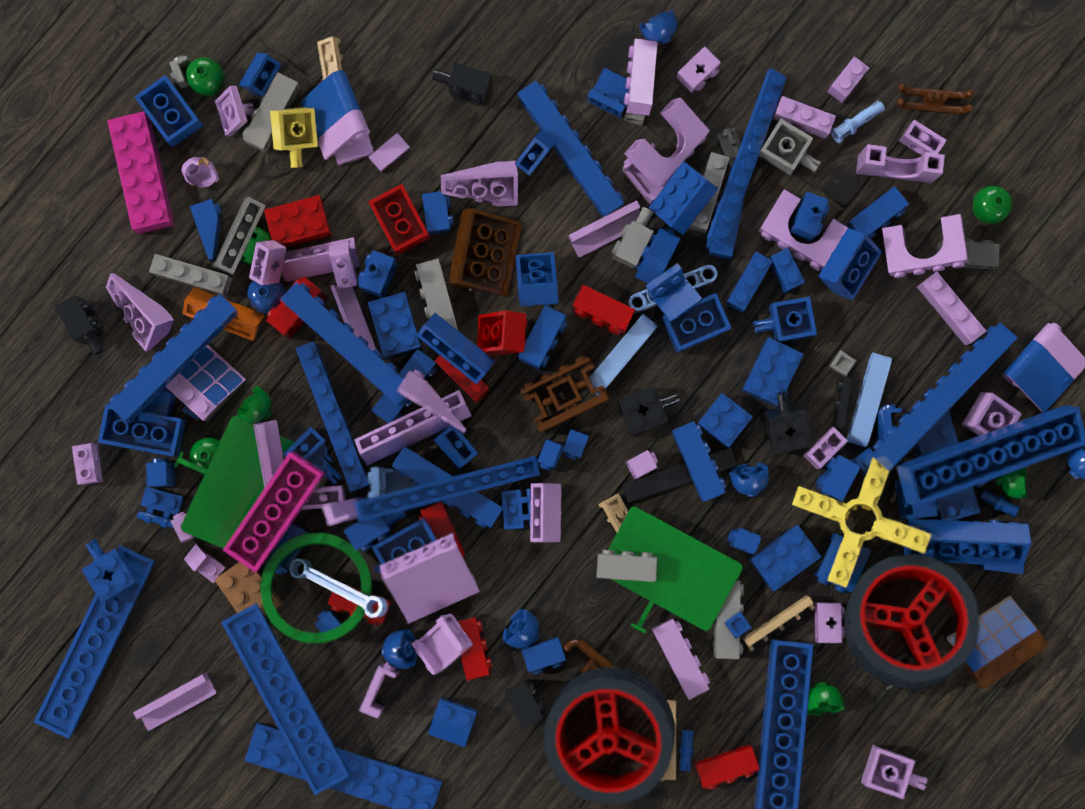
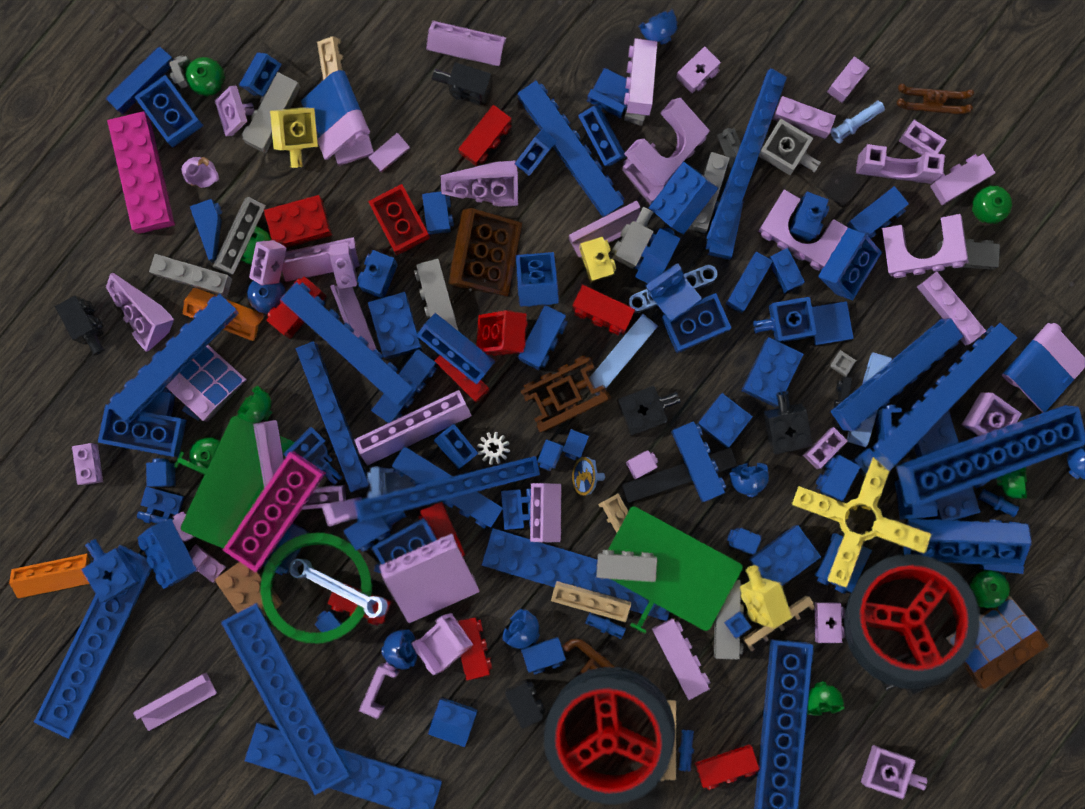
(49, 576): none -> orange panel
(141, 78): none -> blue panel
(166, 553): none -> blue brick
(422, 393): lavender wedge -> none
(465, 43): none -> lavender panel
(485, 136): none -> red brick
(496, 442): none -> white gear
(551, 564): none -> blue plate
(585, 476): none -> shield
(591, 601): none -> tan hinge
(596, 259): none -> light yellow brick
(602, 135): none -> blue brick
(605, 625): none -> blue pin
(764, 600): none -> light yellow brick
(832, 323): none -> blue tile
(897, 374): none -> blue brick
(962, 178): none -> lavender brick
(982, 588): none -> green cylinder

